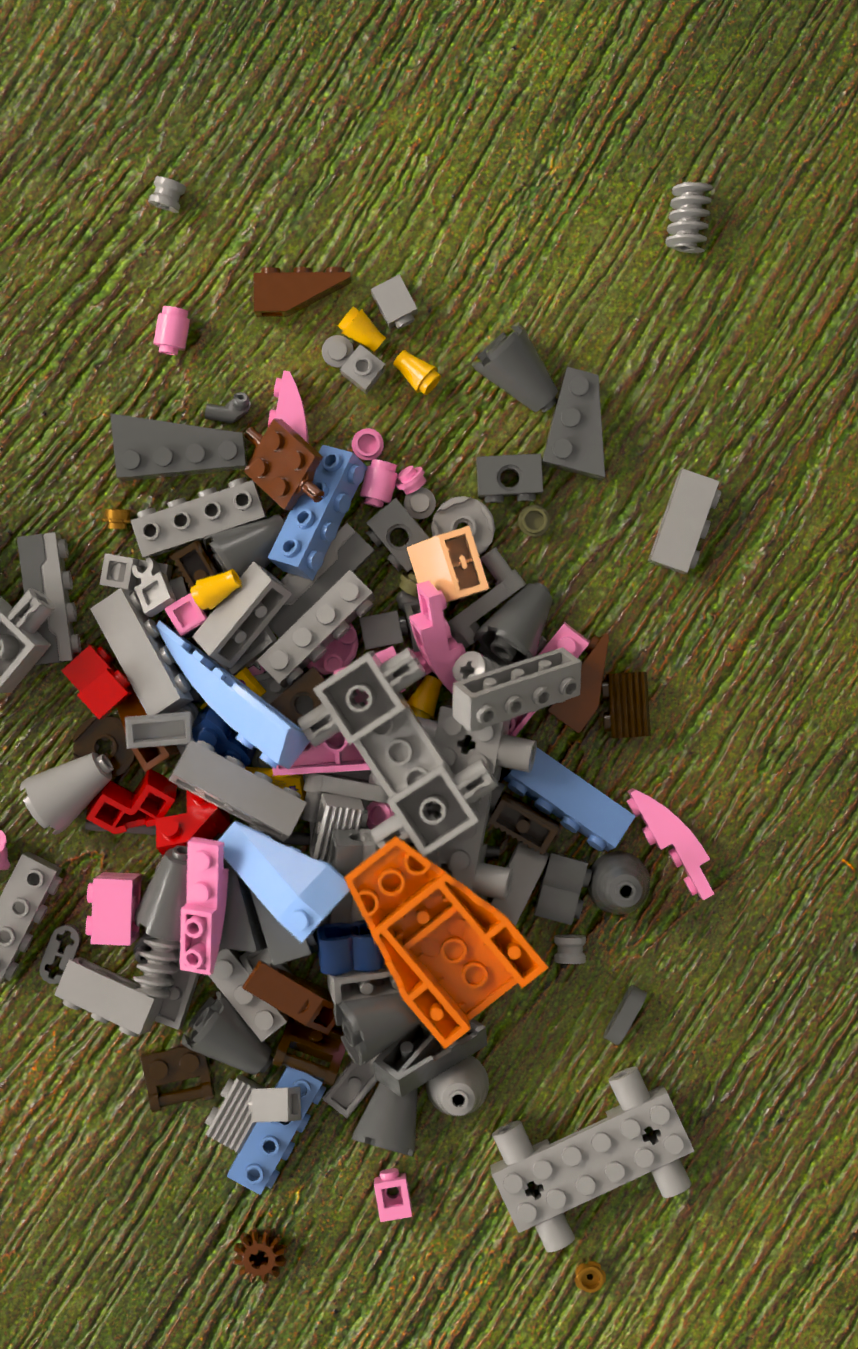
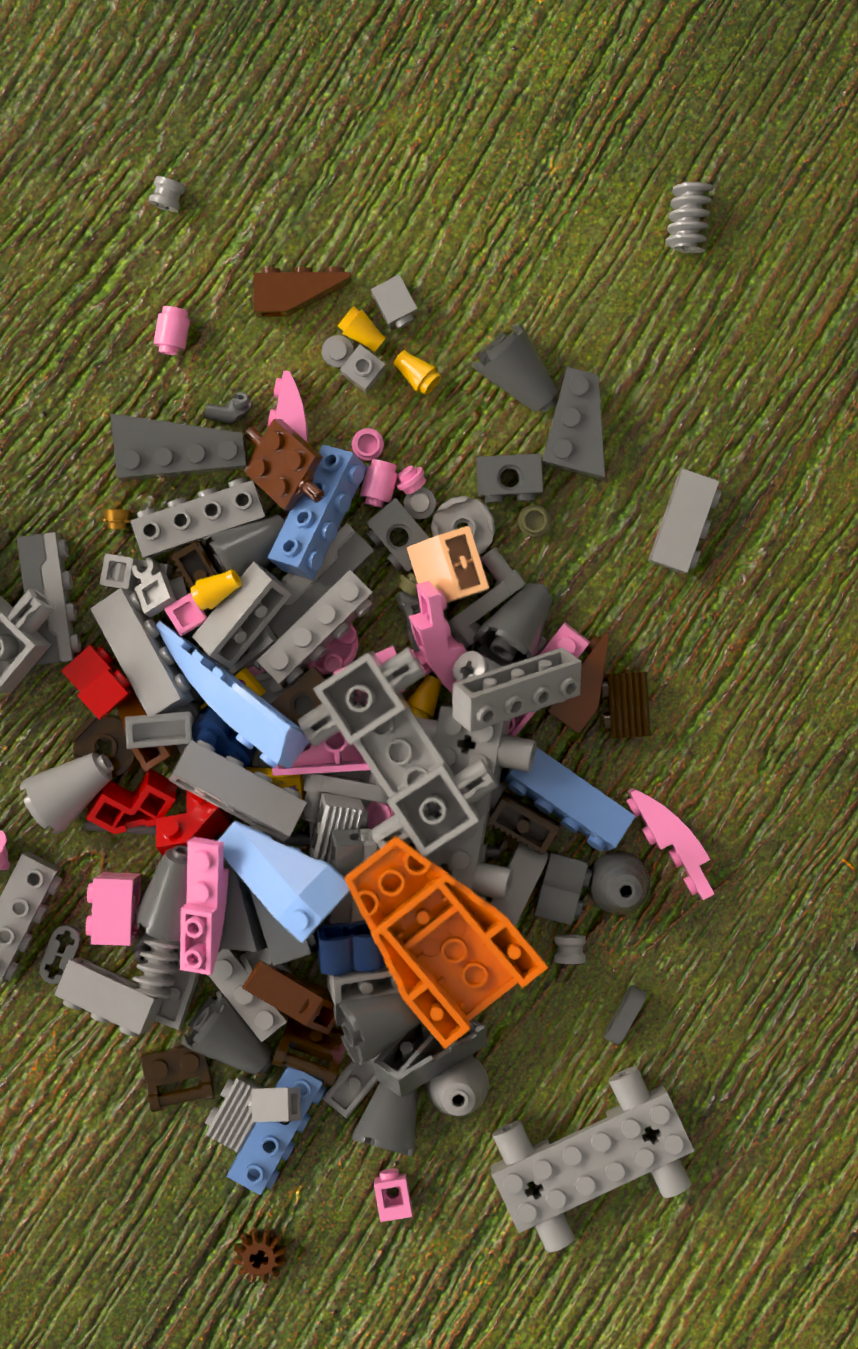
(383, 629): dark grey brick -> none
(589, 1285): pearl gold plate -> none

